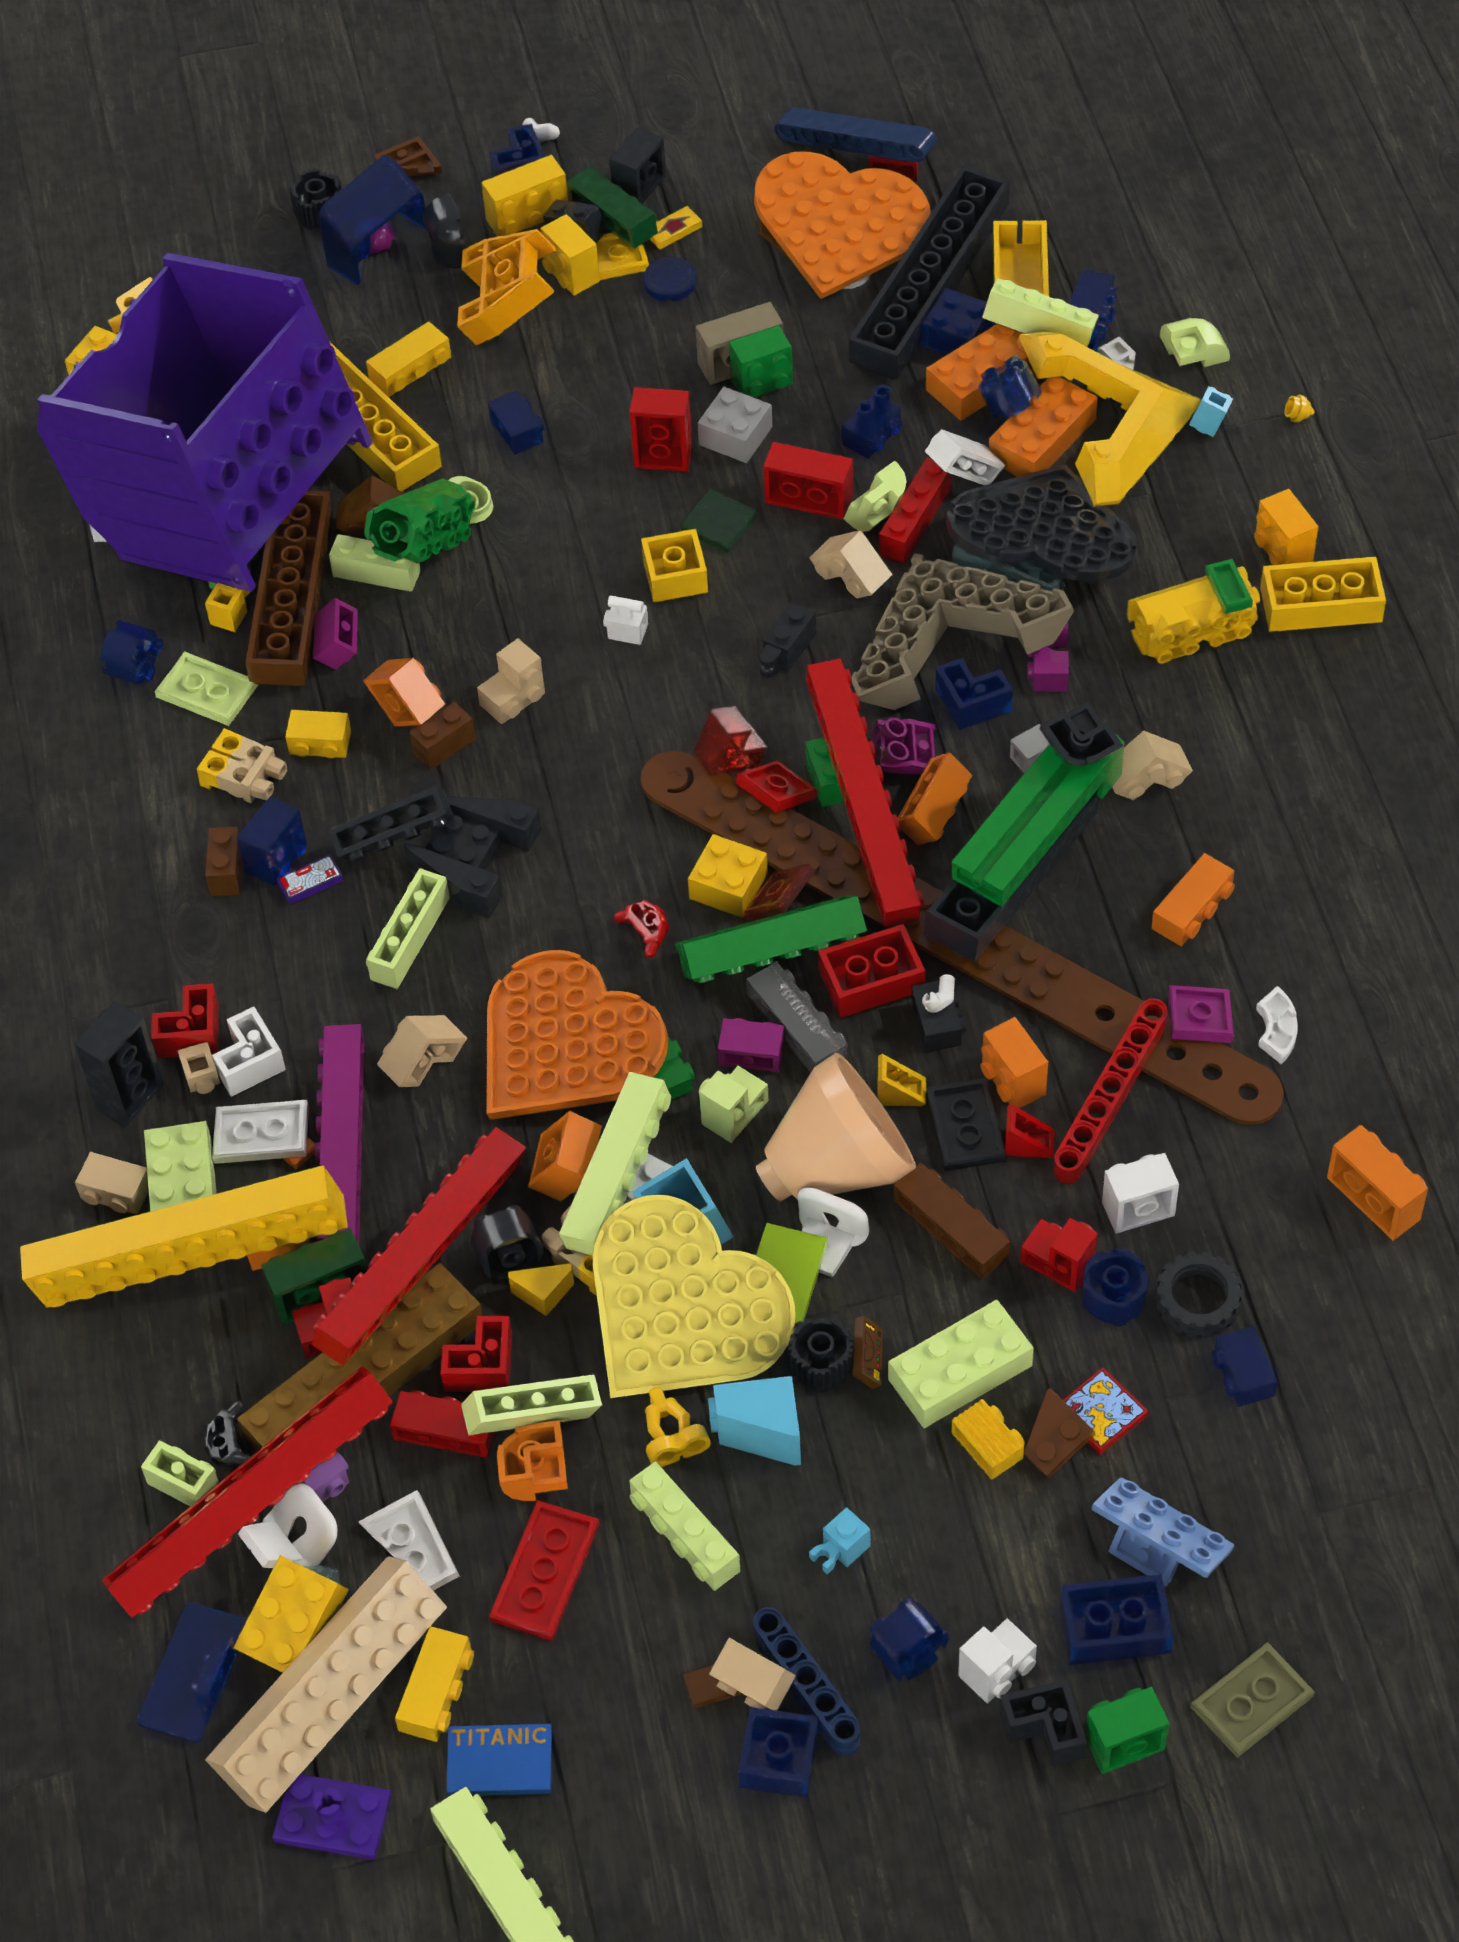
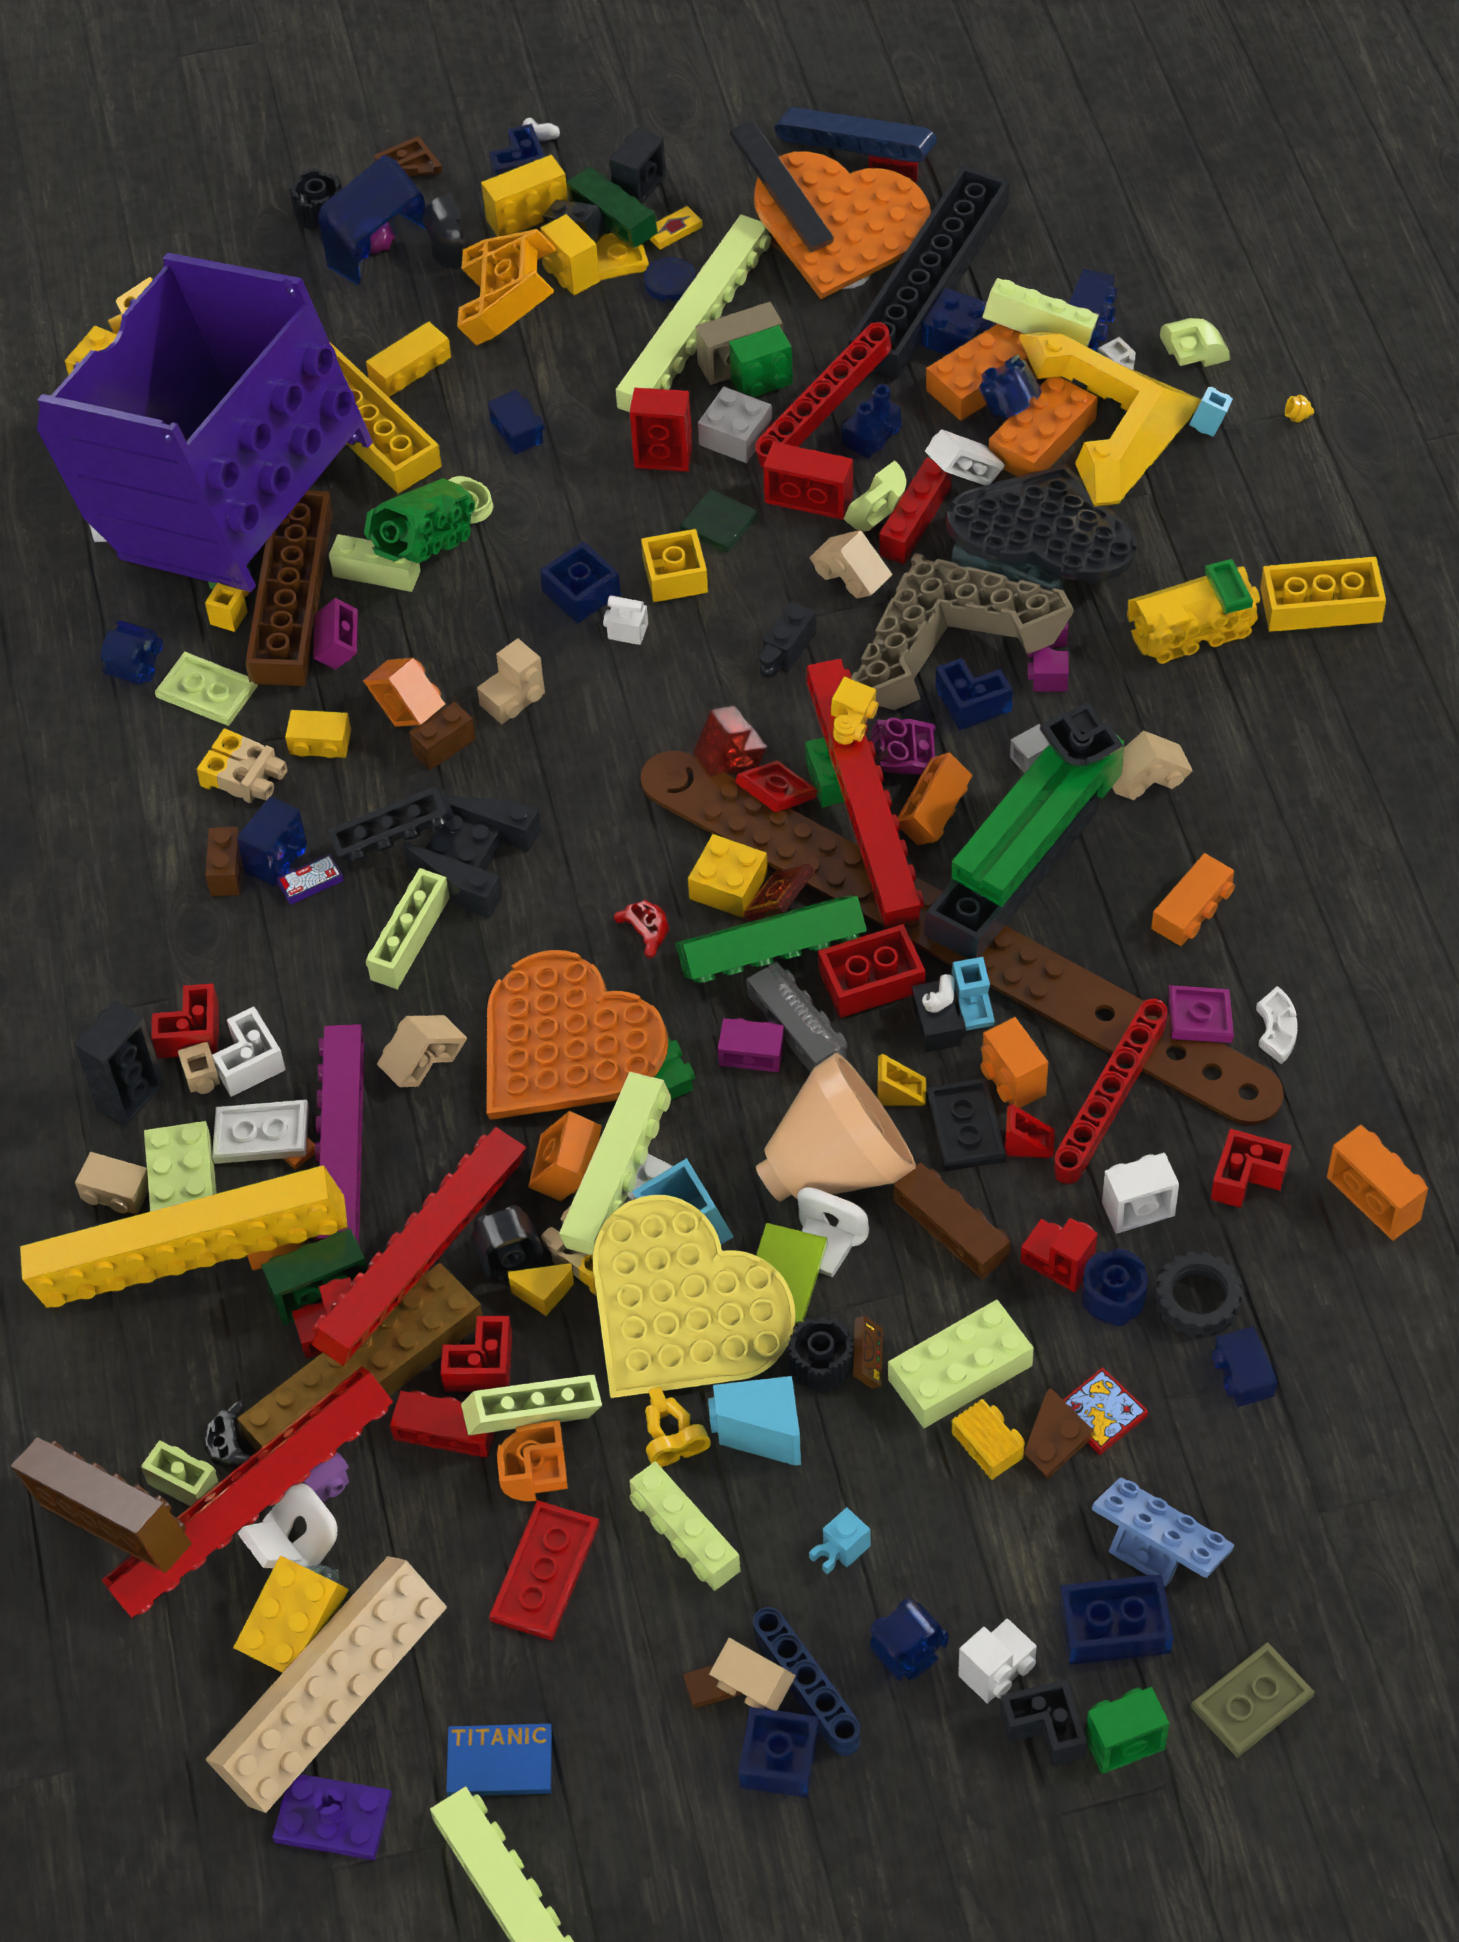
(102, 1504): none -> reddish brown brick
(192, 1673): clear blue bracket -> none
(354, 507): reddish brown brick -> none
(411, 1535): white wing -> none
(434, 1684): yellow brick -> none
(580, 582): none -> clear blue brick
(699, 304): none -> yellowish green brick
(731, 1101): yellowish green brick -> none
(781, 186): none -> black tile
(827, 384): none -> red beam
(852, 706): none -> yellow brick
(972, 993): none -> medium azure brick
(1025, 262): yellow piece -> none
(1248, 1160): none -> red brick
(1285, 529): light orange brick -> none

